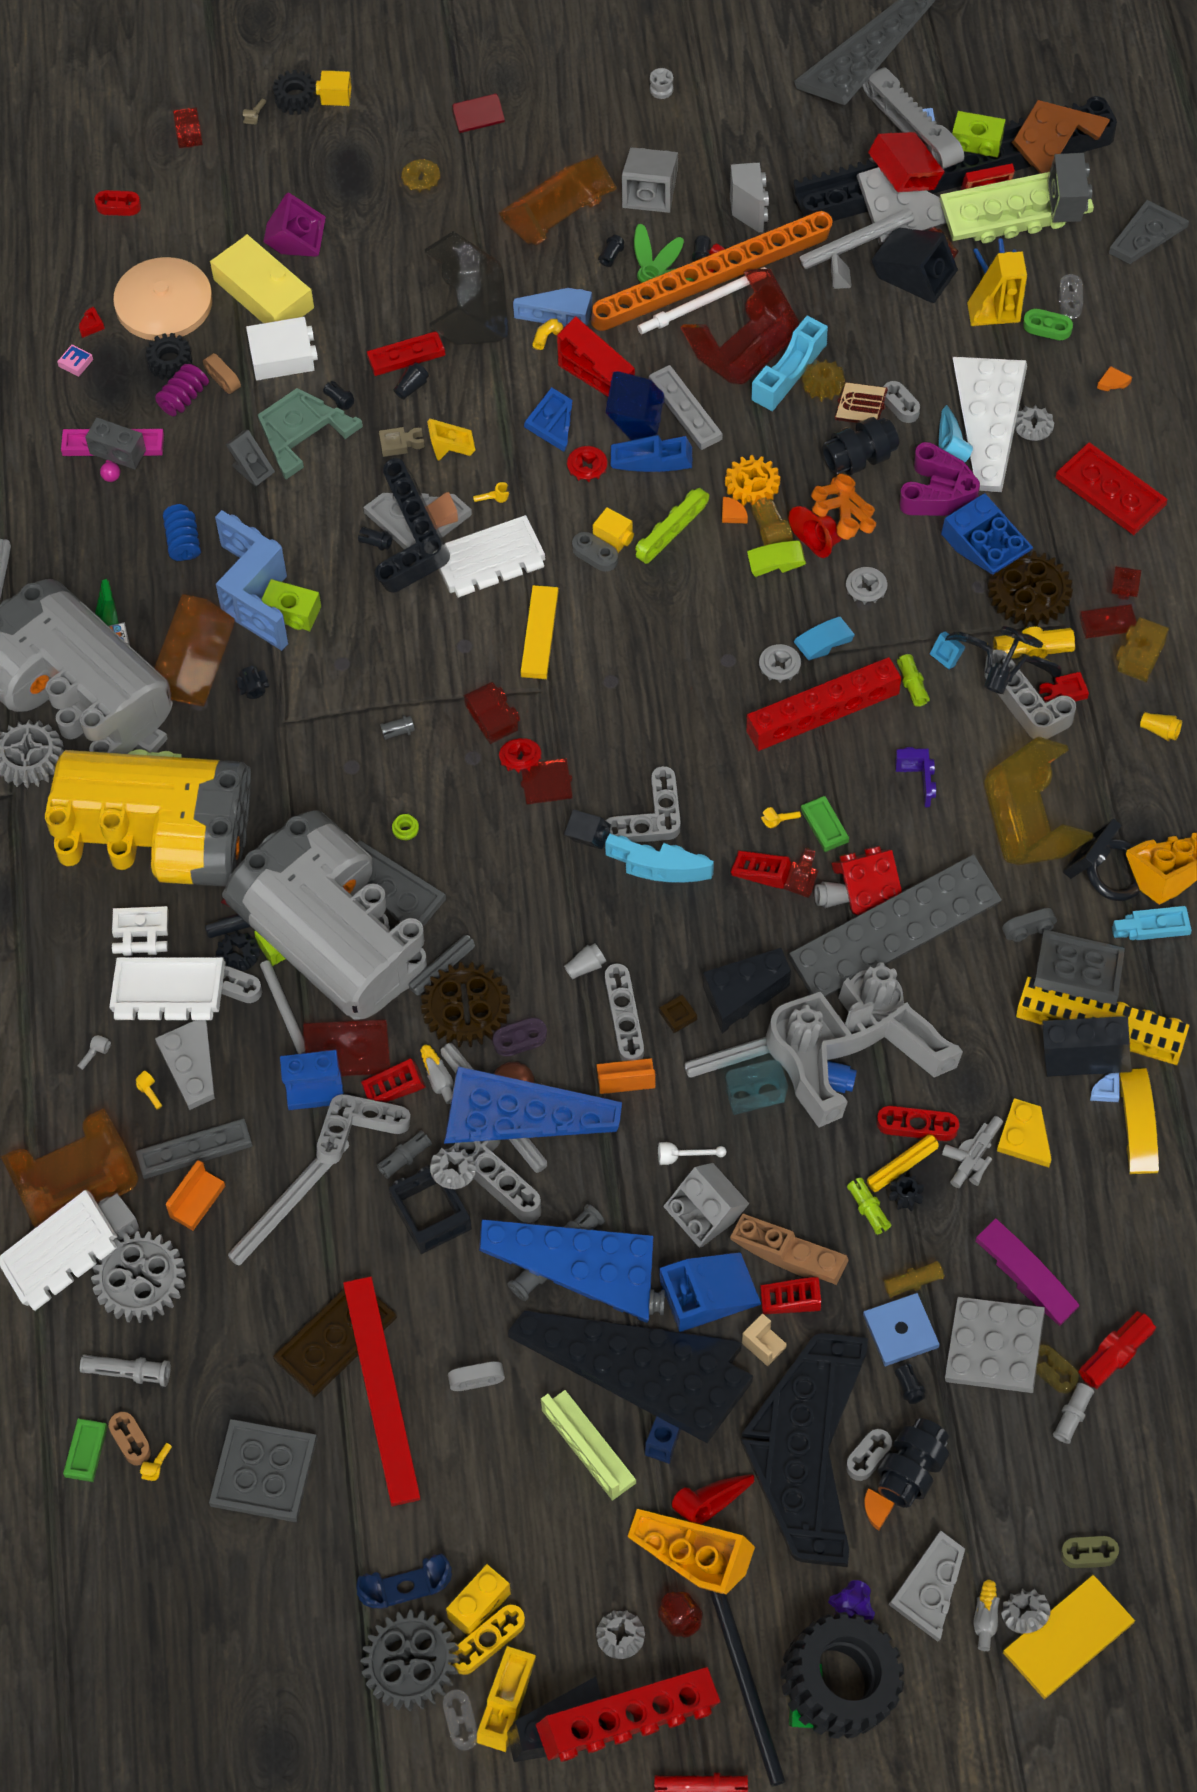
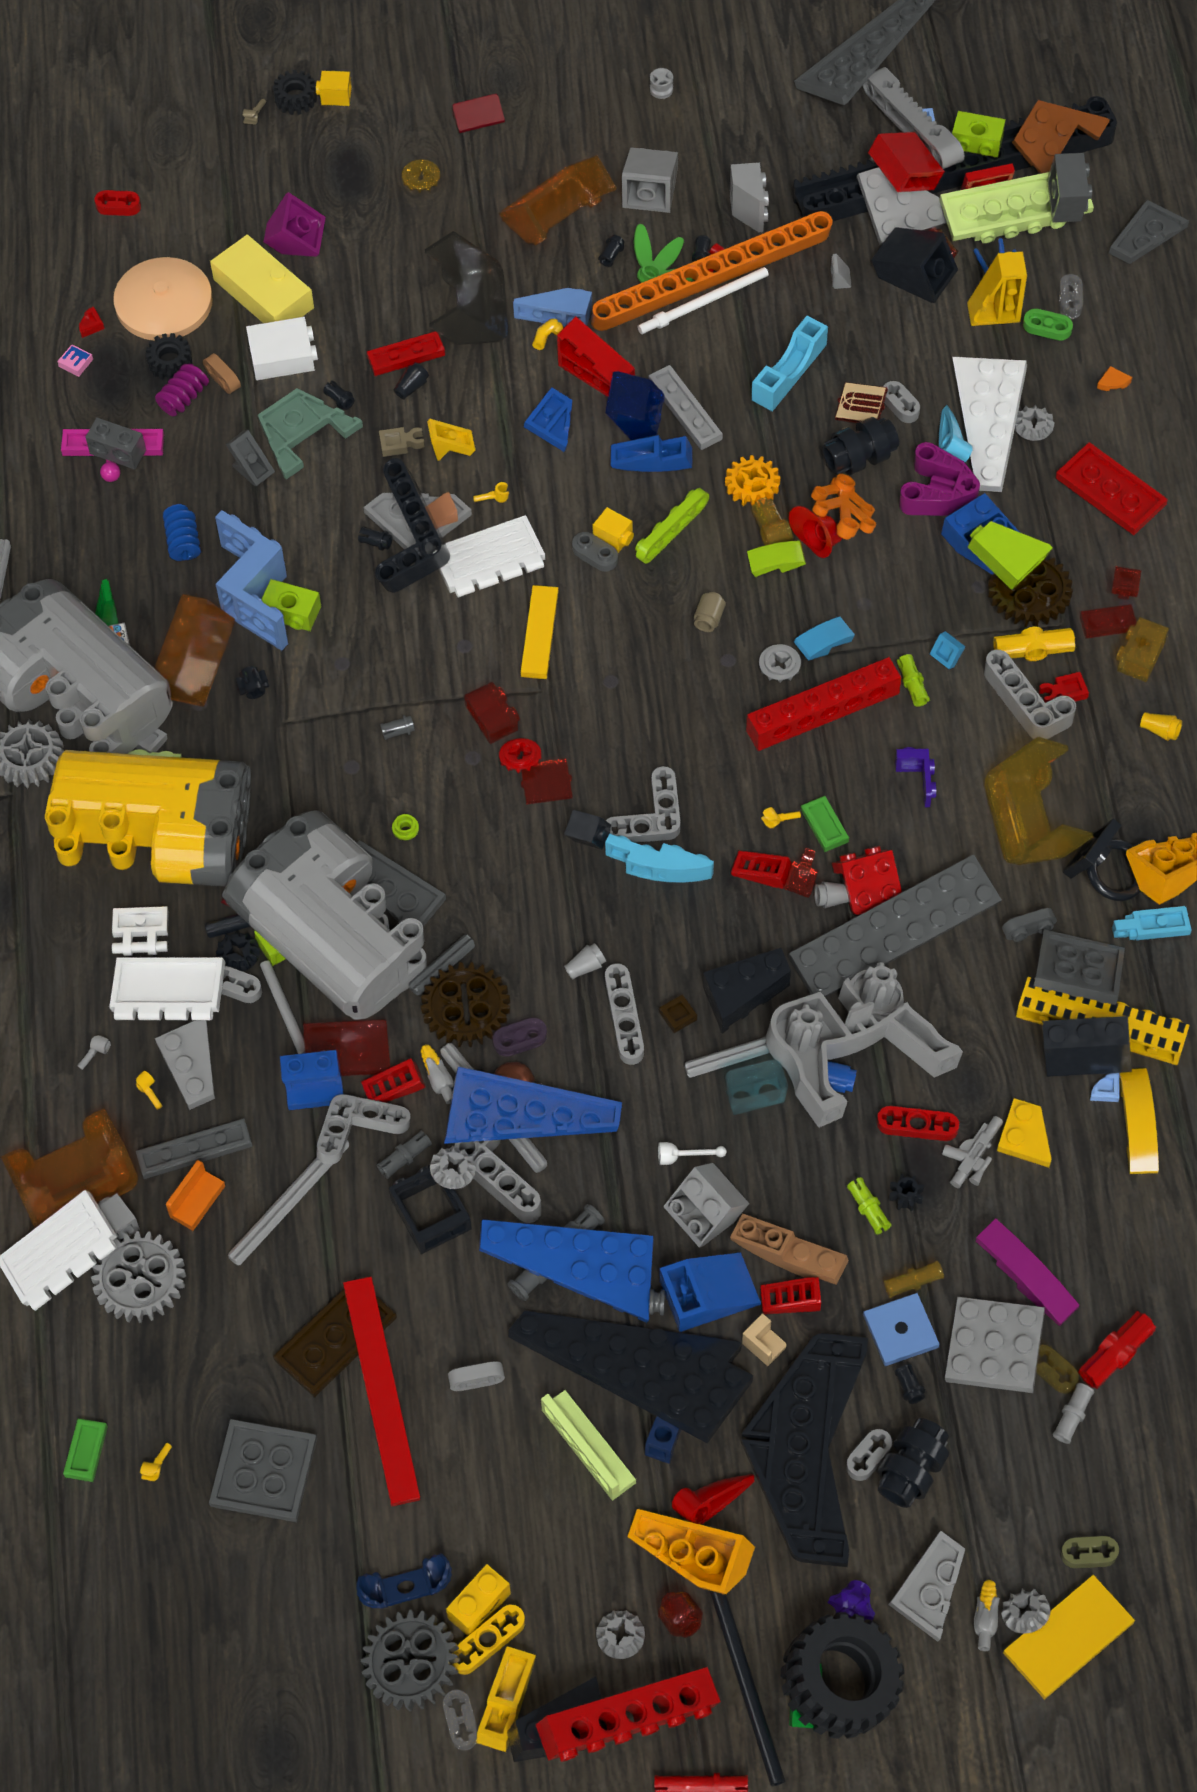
(124, 1441): medium nougat beam -> none
(137, 1370): light grey pin -> none
(187, 127): clear red brick -> none
(589, 455): red gear -> none
(626, 1076): orange panel -> none
(709, 611): none -> dark tan brick
(733, 511): orange tile -> none
(755, 343): clear red windscreen -> none
(823, 379): clear yellow gear -> none
(857, 238): light grey axle -> none
(869, 576): light grey gear -> none
(877, 1508): orange tile -> none
(902, 1163): yellow axle -> none
(999, 674): black plant -> none
(1008, 552): none -> lime slope

